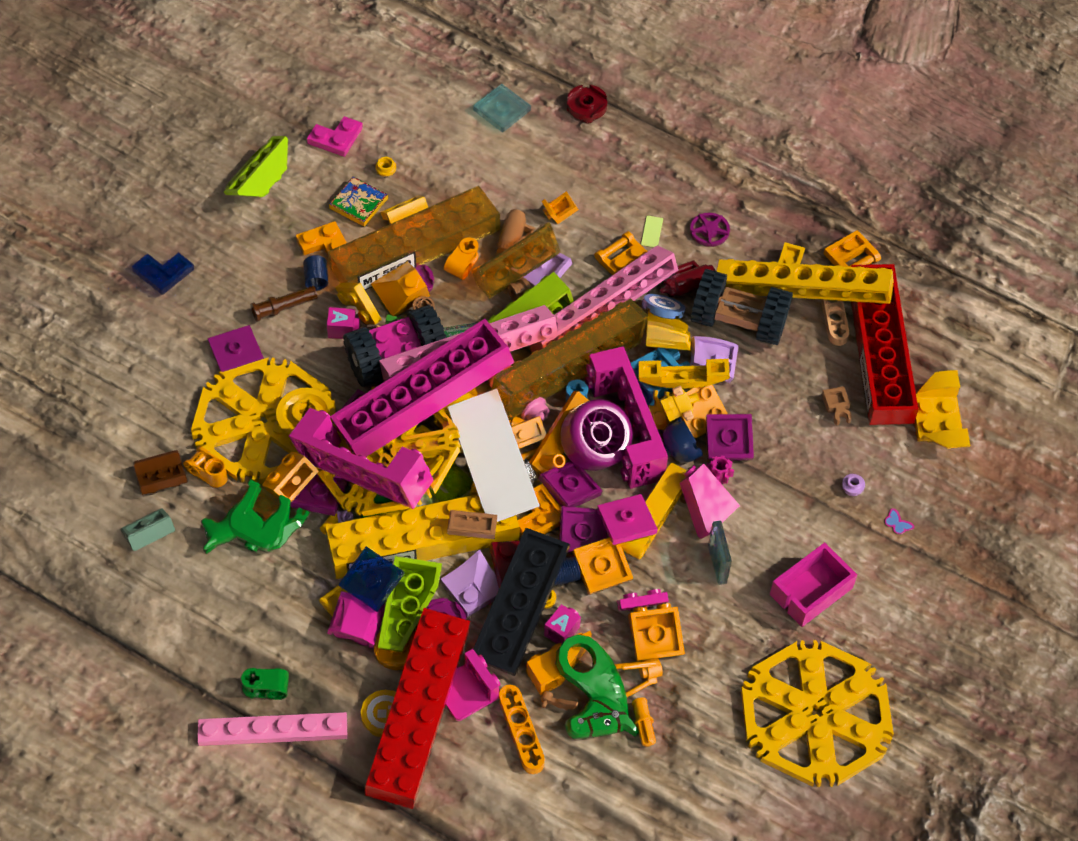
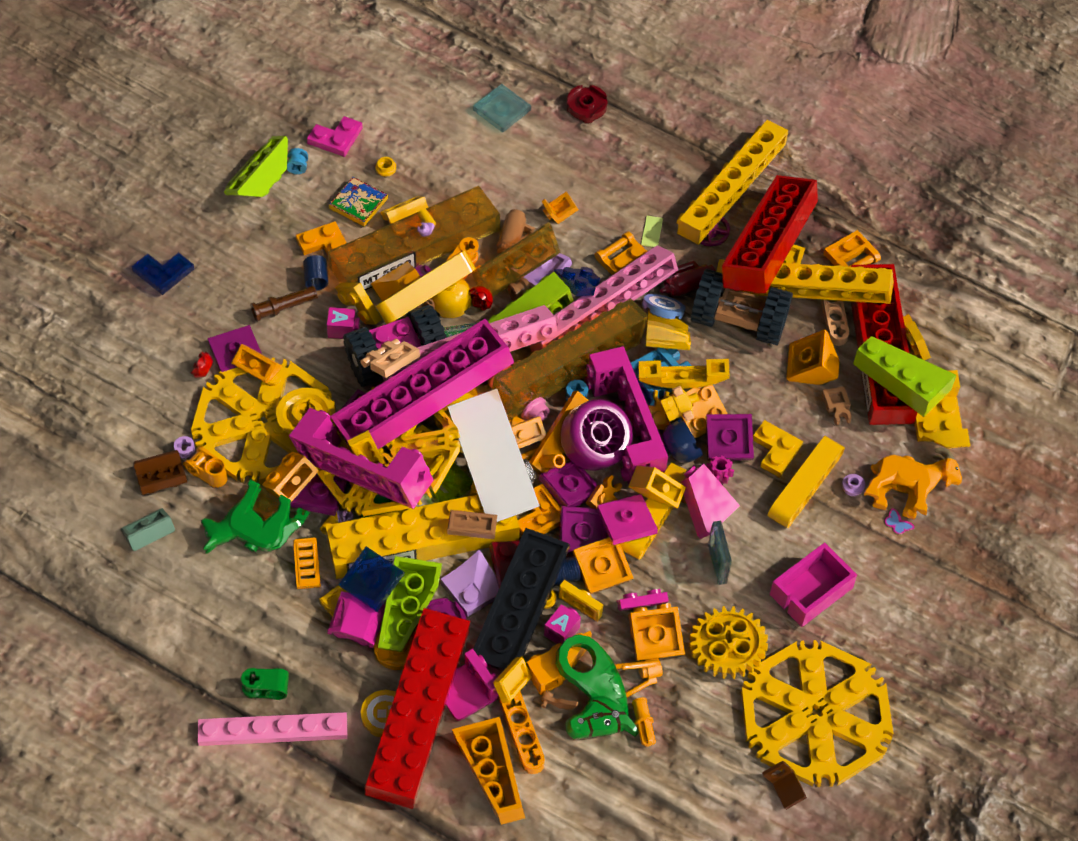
(190, 450): none -> lavender bush
(202, 365): none -> red plate
(256, 363): none -> light orange slope
(297, 161): none -> dark azure wheel
(302, 549): none -> light orange slope
(365, 445): none -> yellow plate
(390, 357): none -> light nougat plate
(425, 287): none -> yellow beam
(428, 223): none -> arm
(453, 300): none -> yellow cylinder
(481, 297): none -> red plate
(489, 759): none -> light orange wedge
(512, 679): none -> yellow tile
(580, 281): none -> clear blue plate
(581, 600): none -> yellow plate
(603, 493): none -> light orange plate
(657, 486): none -> yellow slope
(713, 348): lavender plate -> none
(731, 182): none -> yellow brick
(731, 660): none -> yellow gear
(769, 234): none -> red brick
(782, 447): none -> yellow plate
(786, 784): none -> reddish brown bracket
(806, 482): none -> yellow beam
(813, 360): none -> light orange slope
(904, 375): none -> lime wedge
(912, 478): none -> light orange animal
(915, 338): none -> yellow plate

